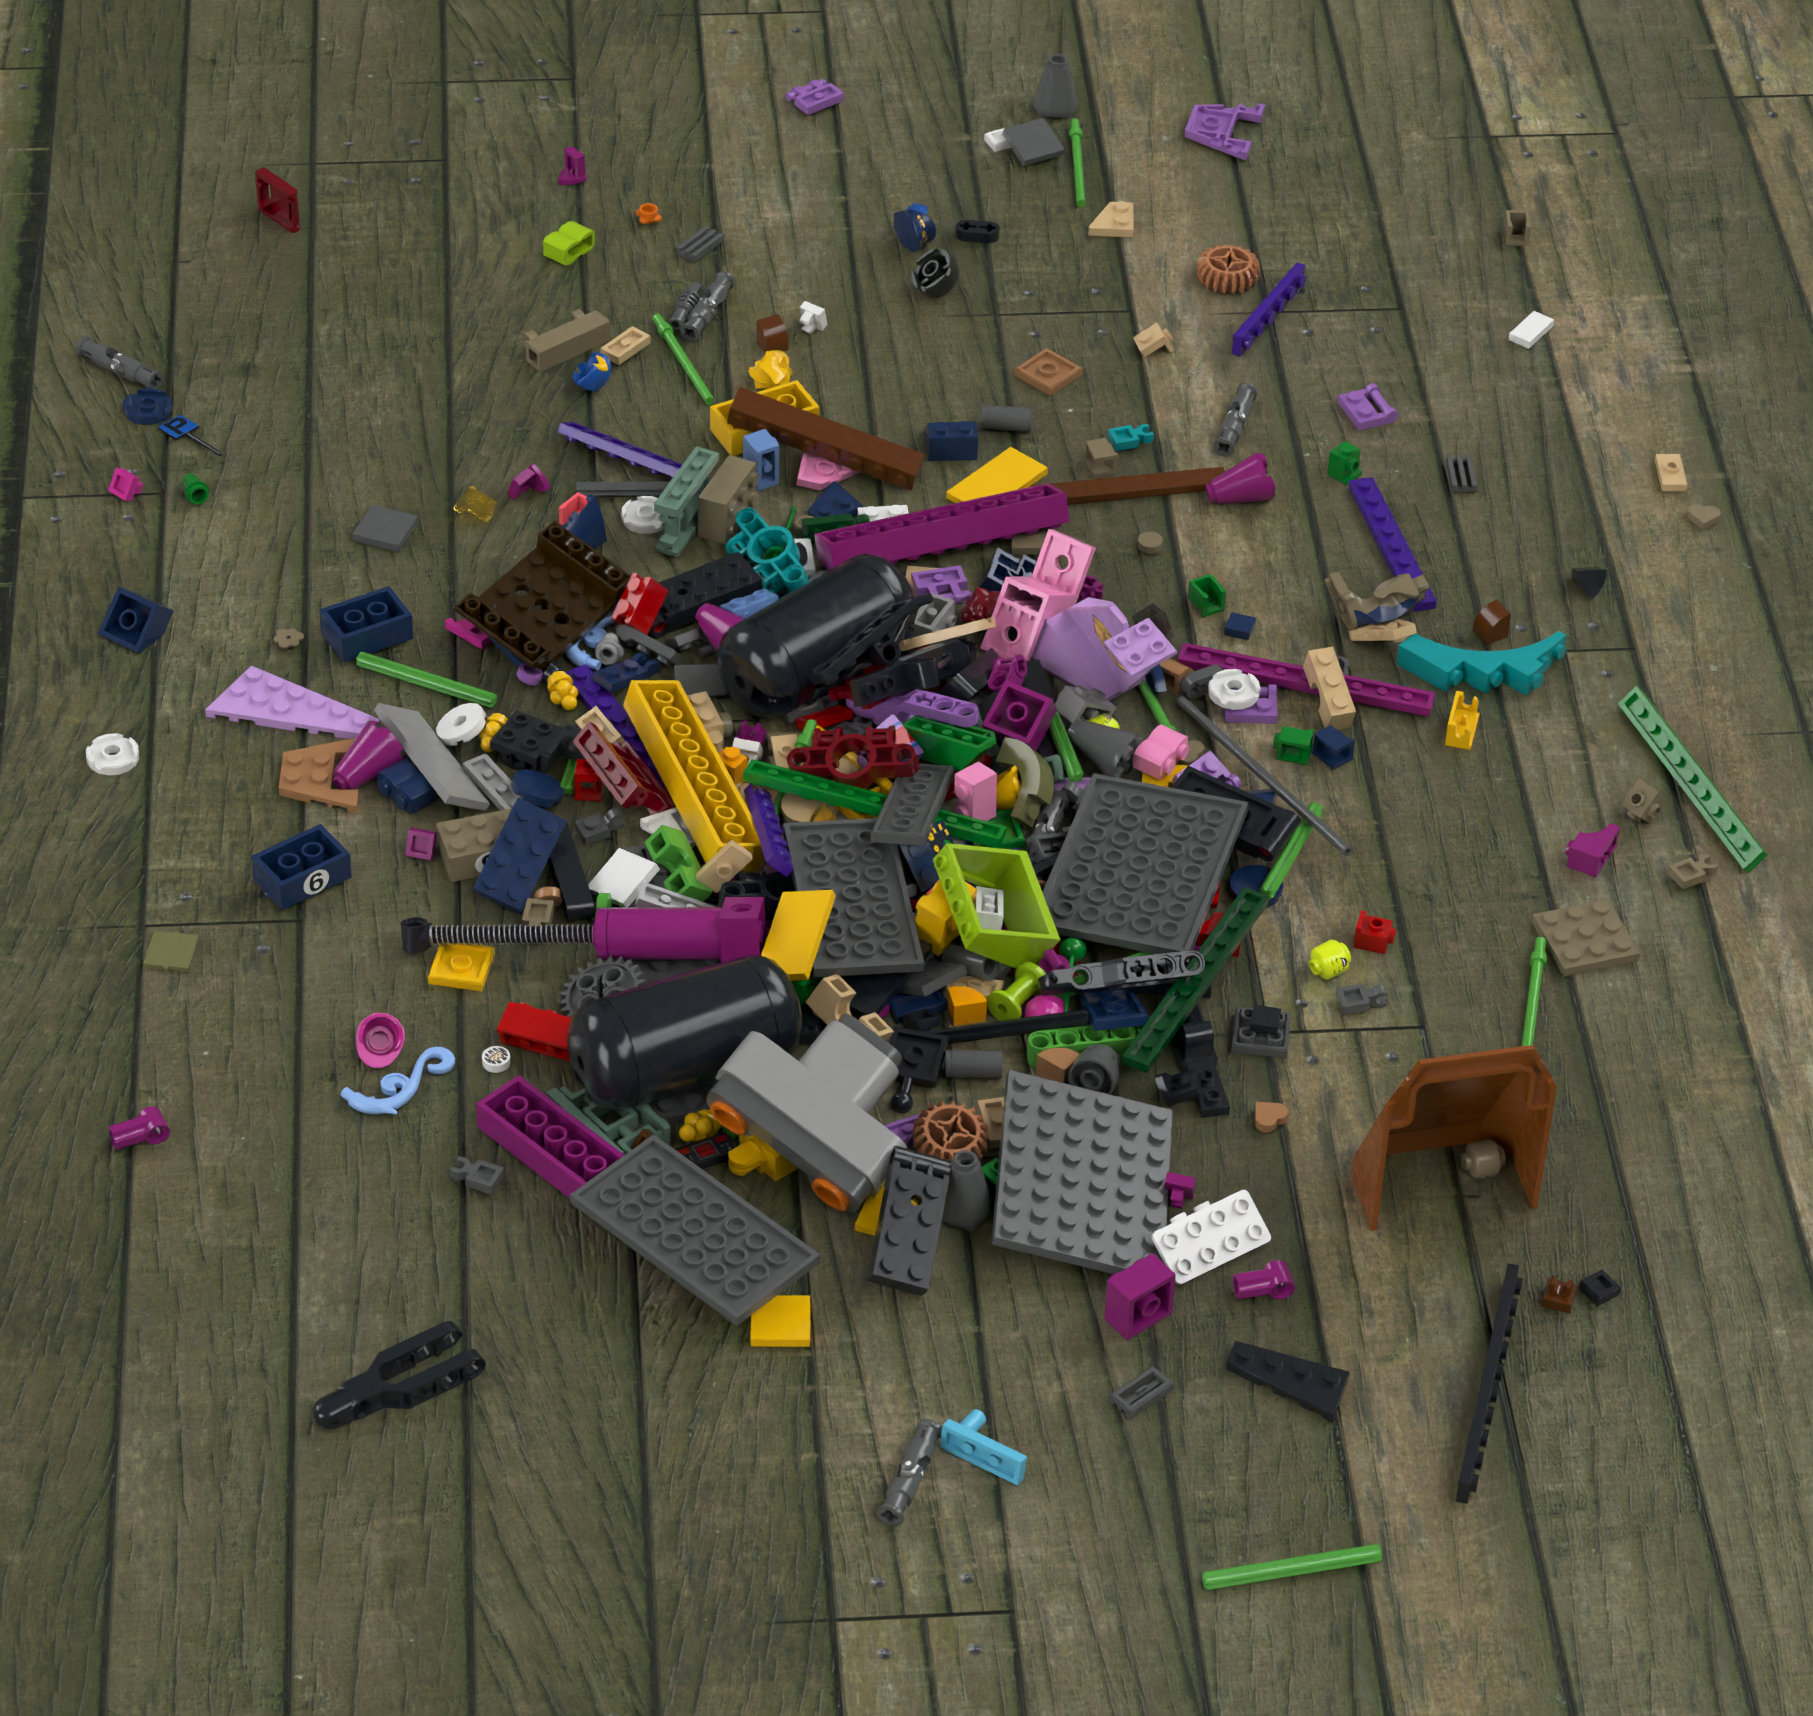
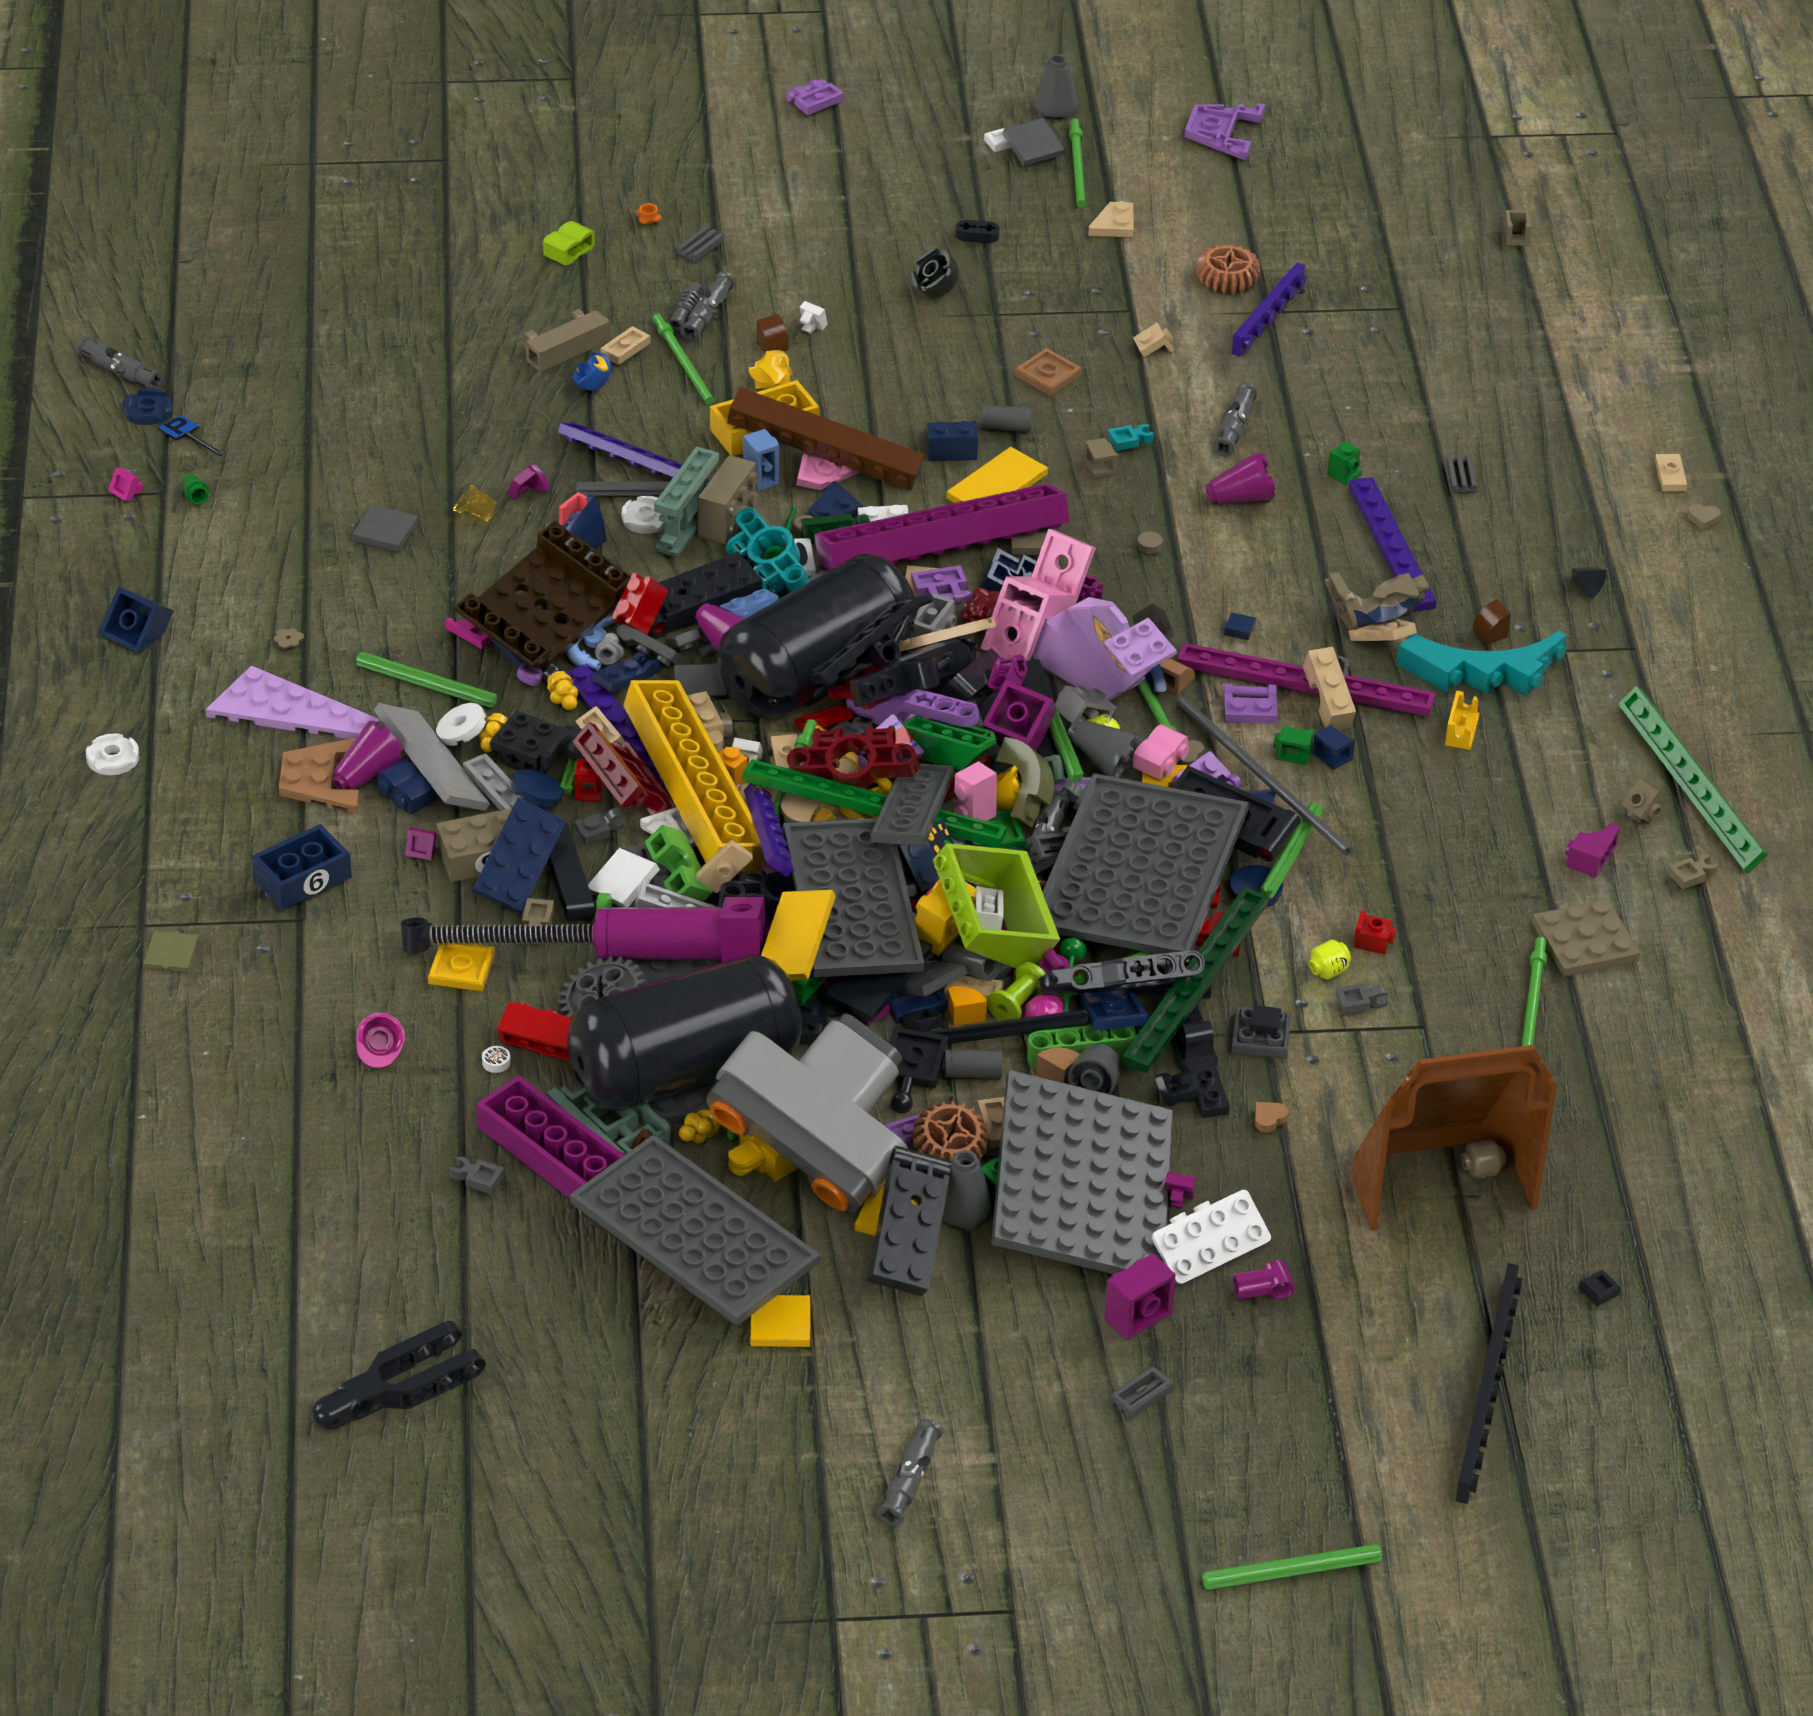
(147, 1126): magenta piece -> none
(283, 204): dark red container -> none
(366, 623): dark blue brick -> none
(397, 1080): light blue plant -> none
(549, 893): medium nougat tile -> none
(574, 167): magenta tile -> none
(708, 1150): tile -> none
(752, 733): magenta tile -> none
(821, 704): dark grey piece -> none
(833, 999): tan arch -> none
(914, 227): dark blue piece -> none
(980, 1450): medium azure piece -> none
(1138, 485): reddish brown tile -> none
(1196, 683): dark grey beam -> none
(1204, 590): green window -> none
(1234, 699): white tile -> none
(1306, 1381): black wing -> none
(1362, 412): medium lavender plate -> none
(1531, 329): white tile -> none
(1559, 1295): reddish brown tile -> none

